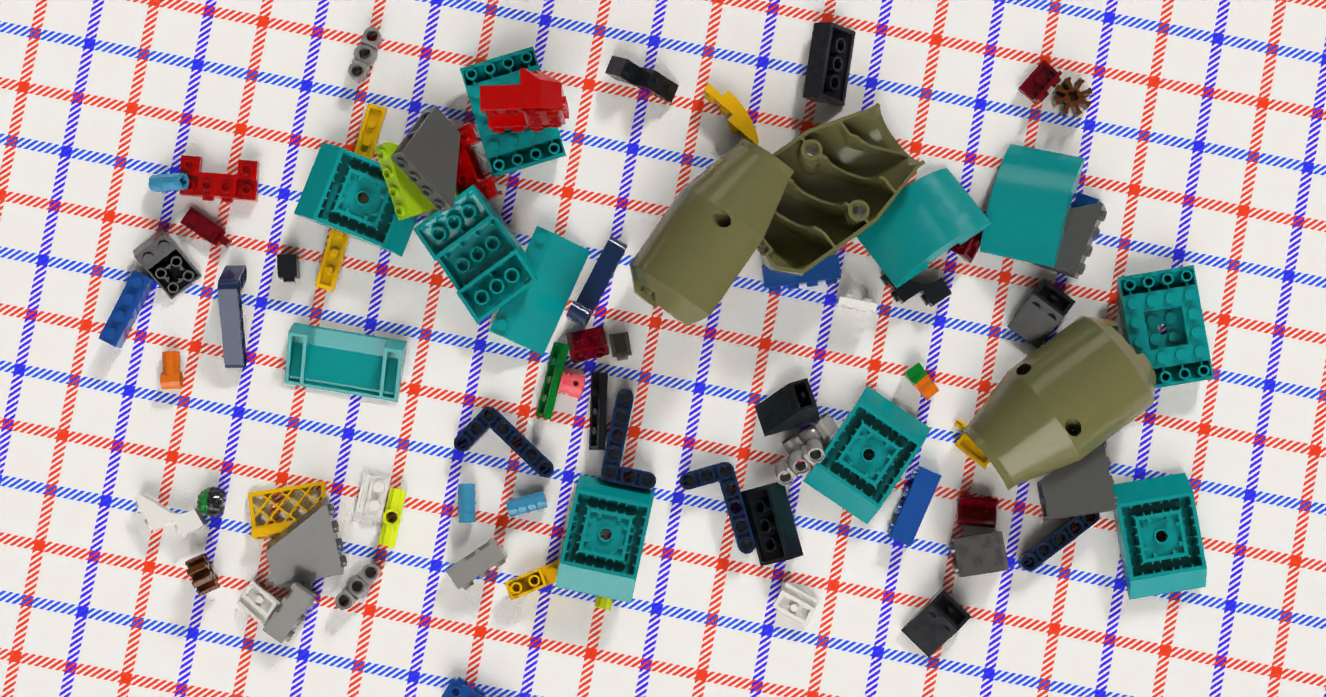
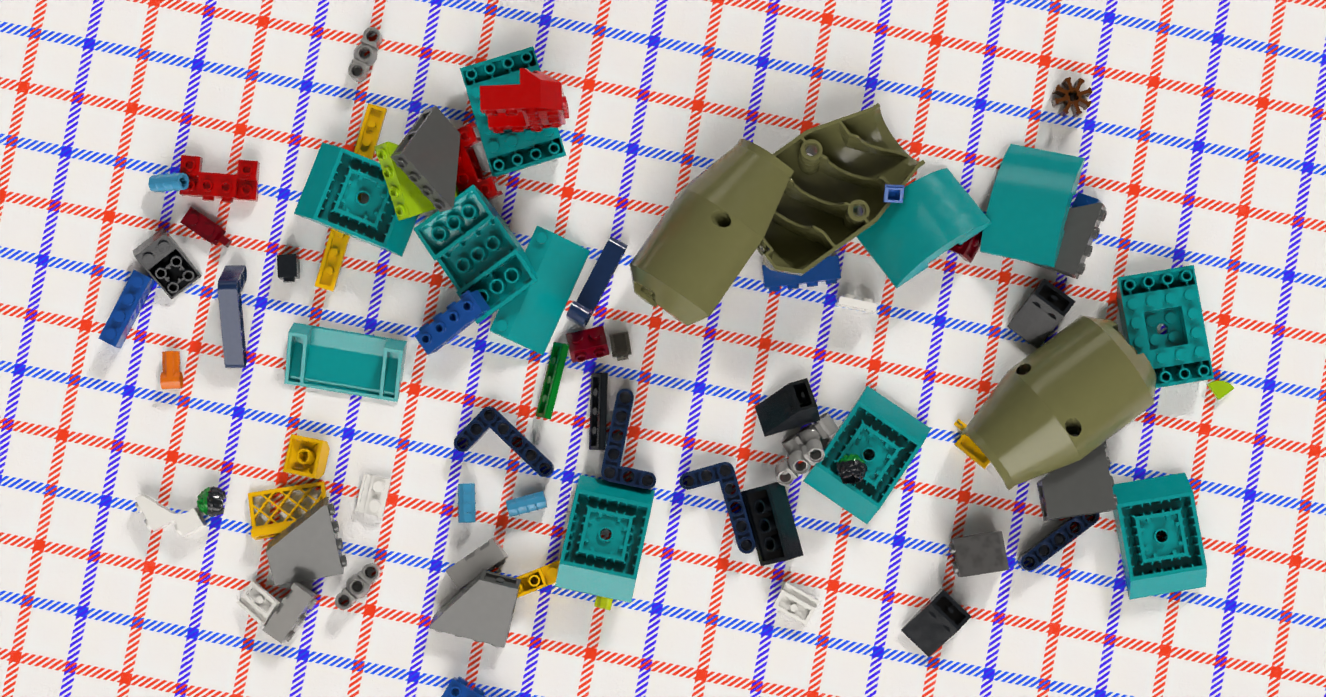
(202, 574): reddish brown gear -> none
(306, 456): none -> yellow slope
(394, 504): neon yellow piece -> none
(452, 322): none -> blue brick
(481, 609): none -> slope
(572, 385): coral piece -> none
(642, 78): black arch -> none
(739, 118): yellow slope -> none
(829, 63): black slope -> none
(851, 469): none -> black piece
(893, 193): none -> blue slope
(914, 506): blue brick -> none
(921, 381): leg -> none
(931, 292): black arch -> none
(976, 511): dark red bracket -> none
(1039, 81): dark red bracket -> none
(1220, 388): none -> lime tile

